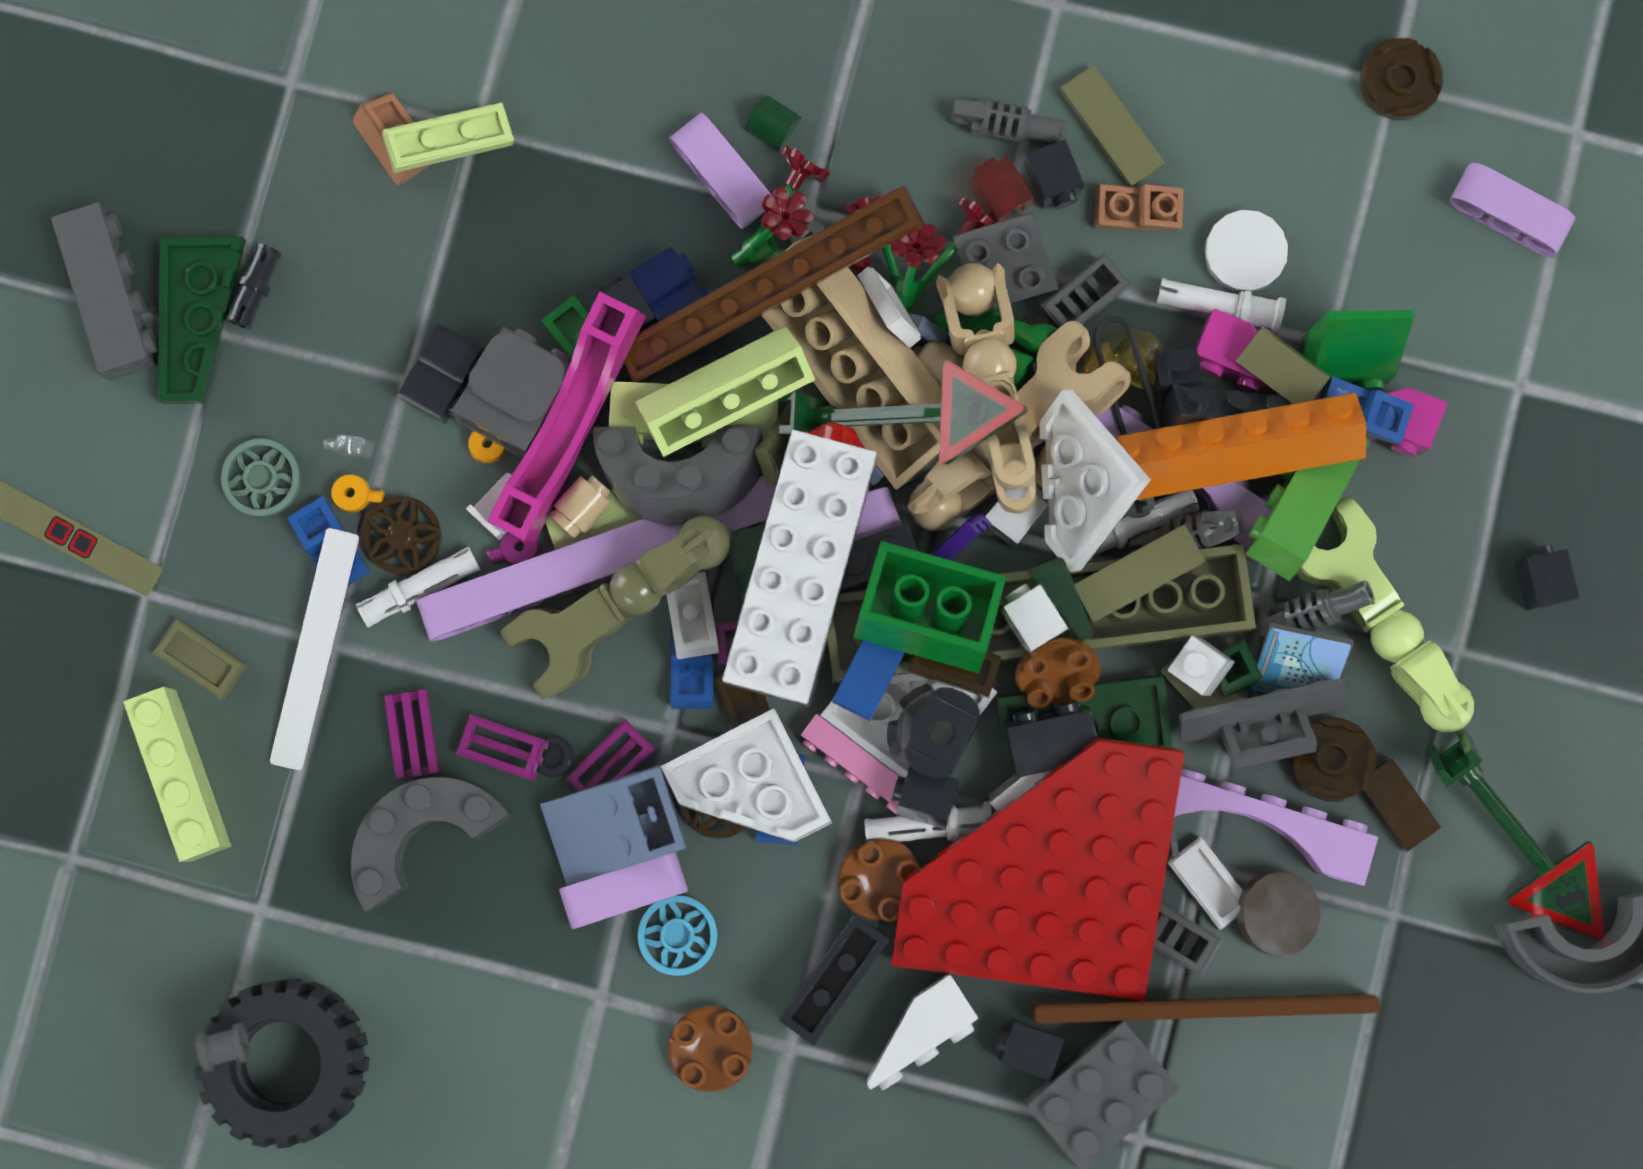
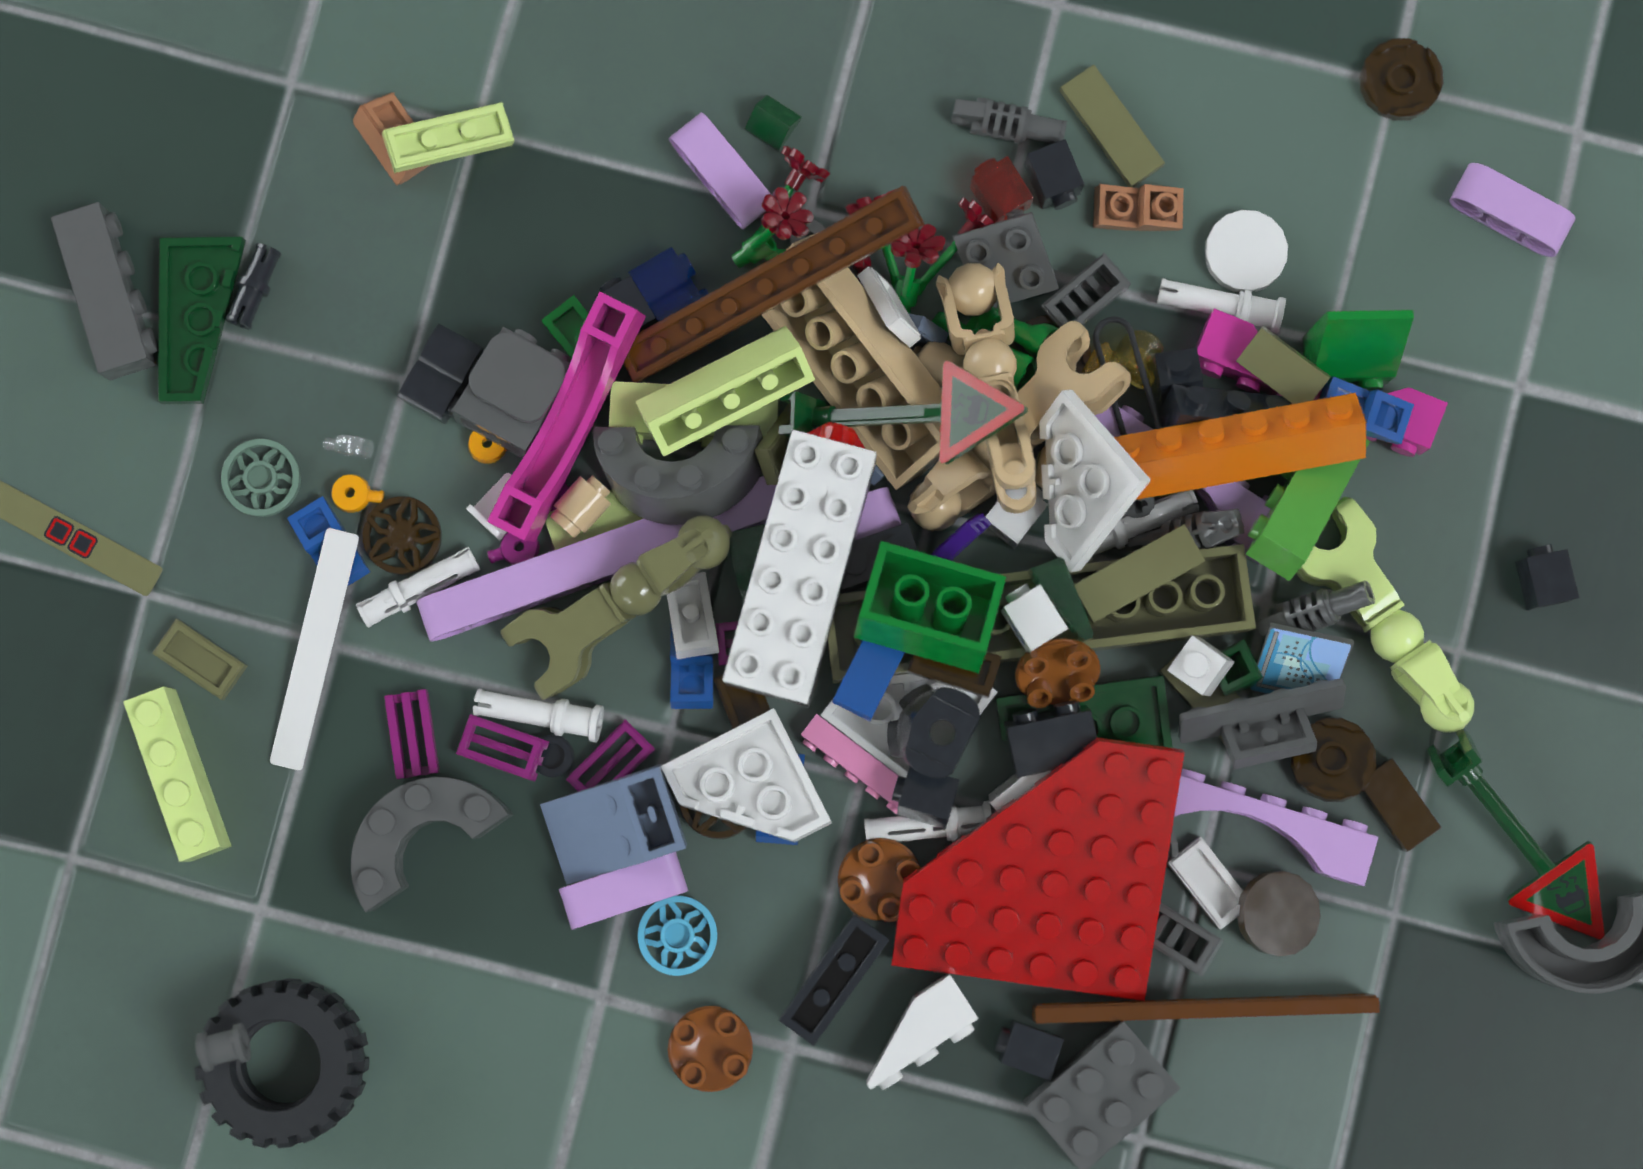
(558, 716): none -> white pin

